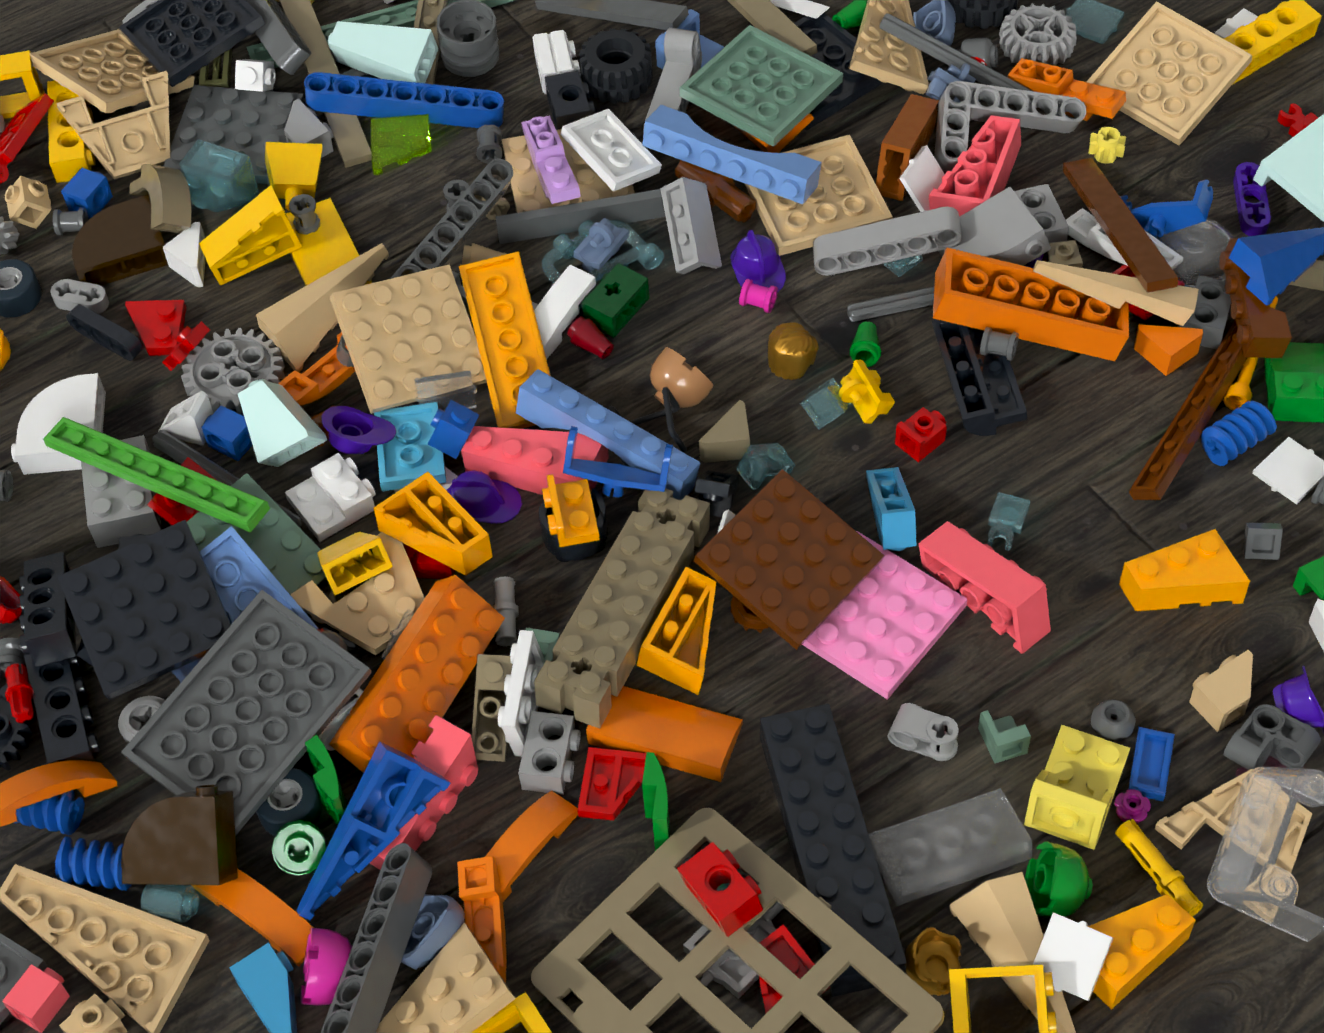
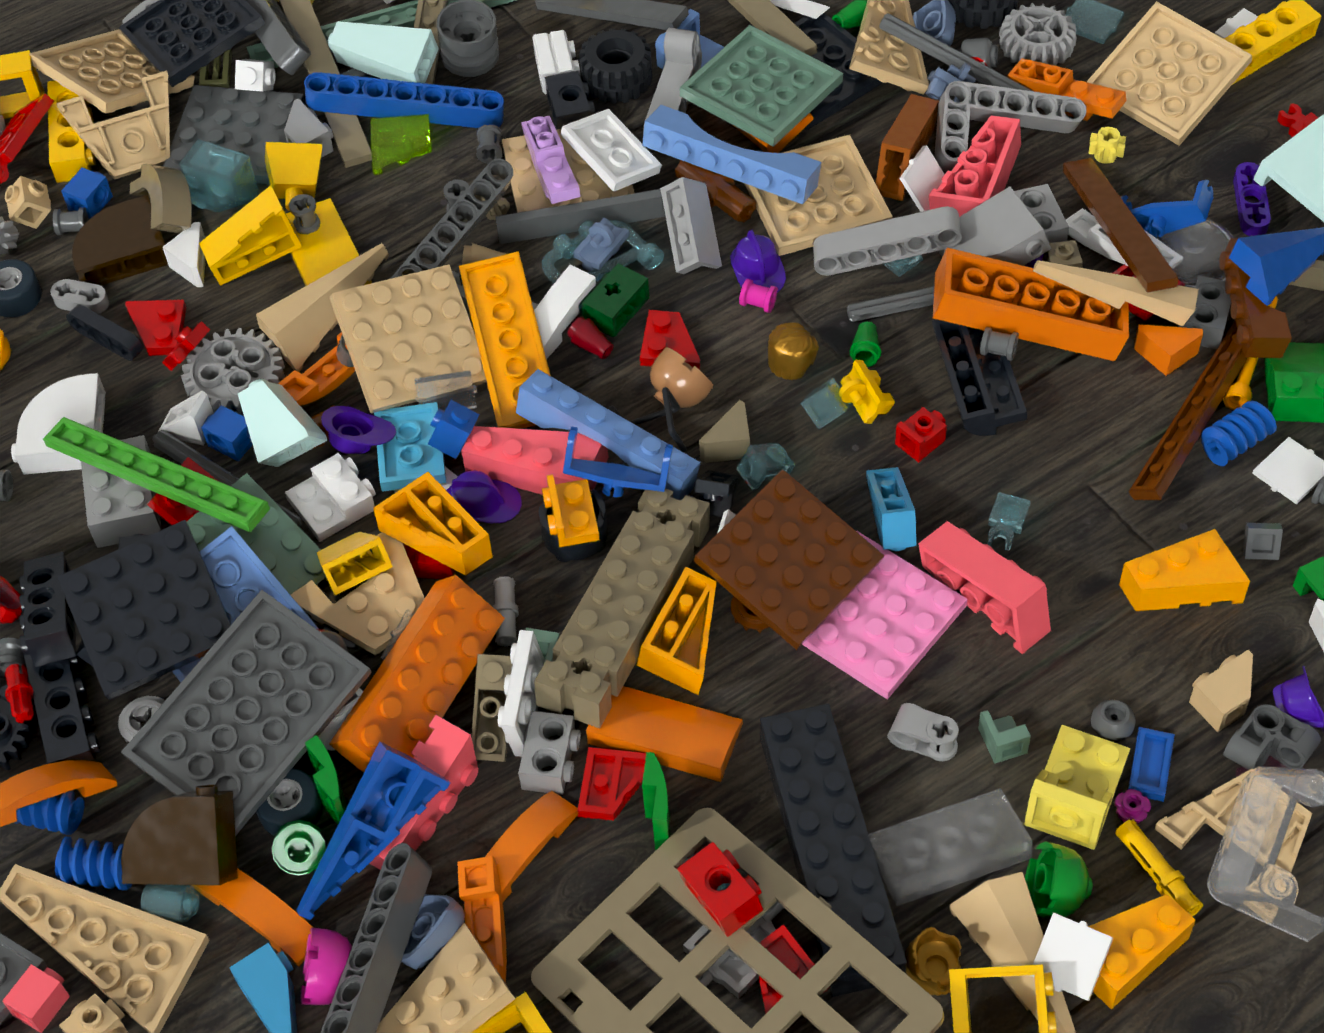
(667, 330): none -> red wing

